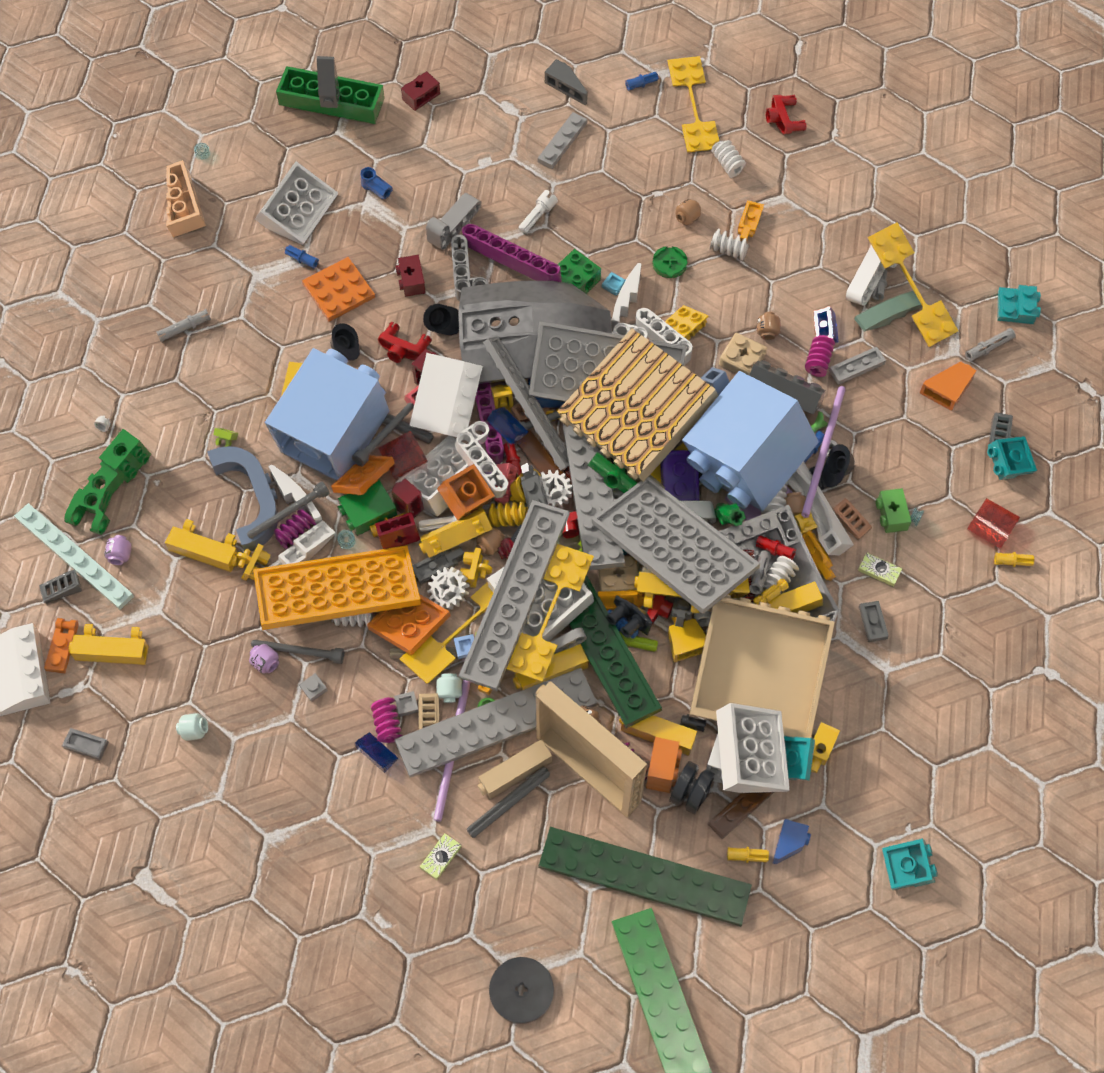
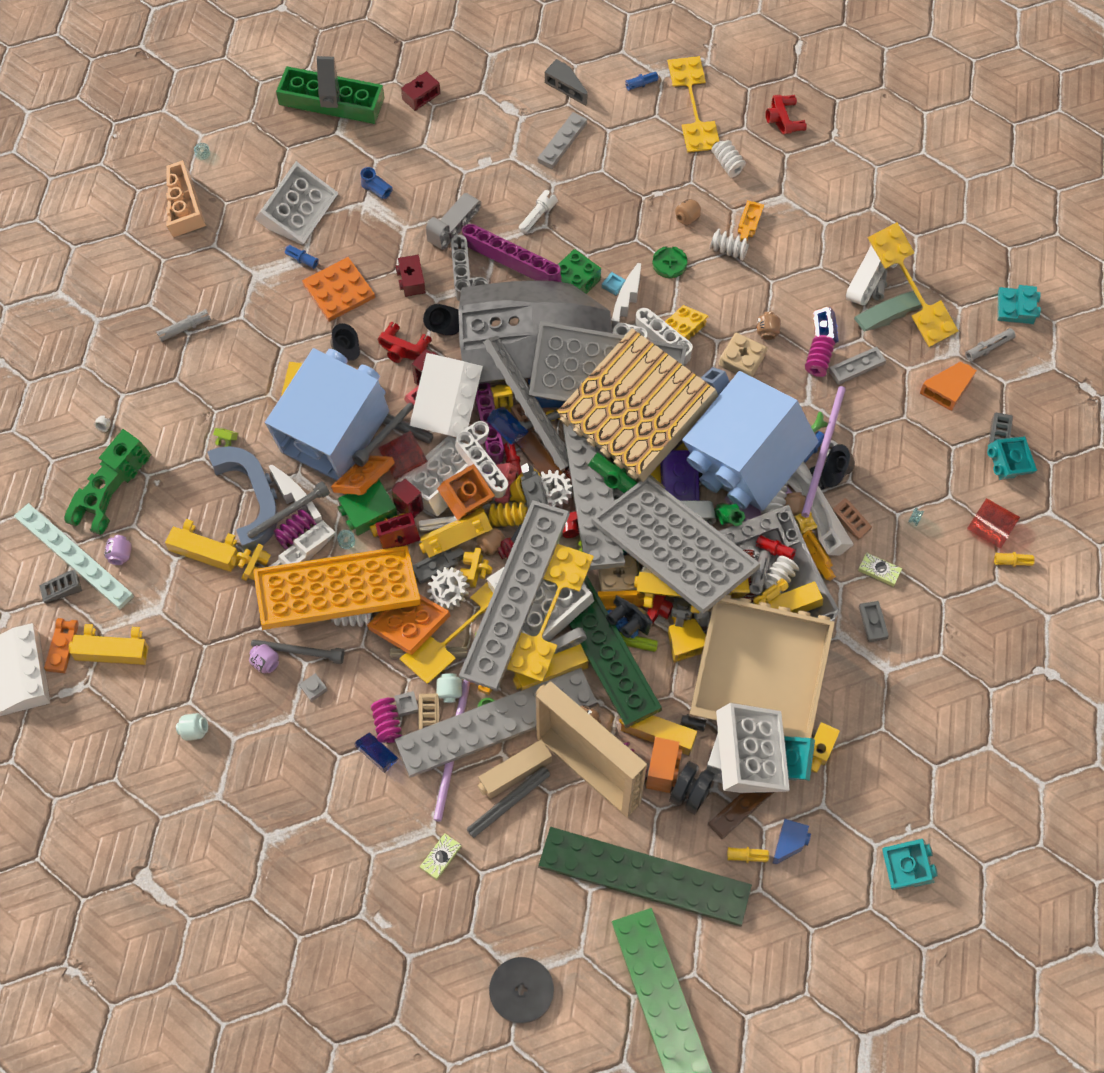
(85, 744): flat silver tile -> none
(463, 645): light blue plate -> none
(808, 395): dark grey slope -> none
(893, 510): bright green brick -> none

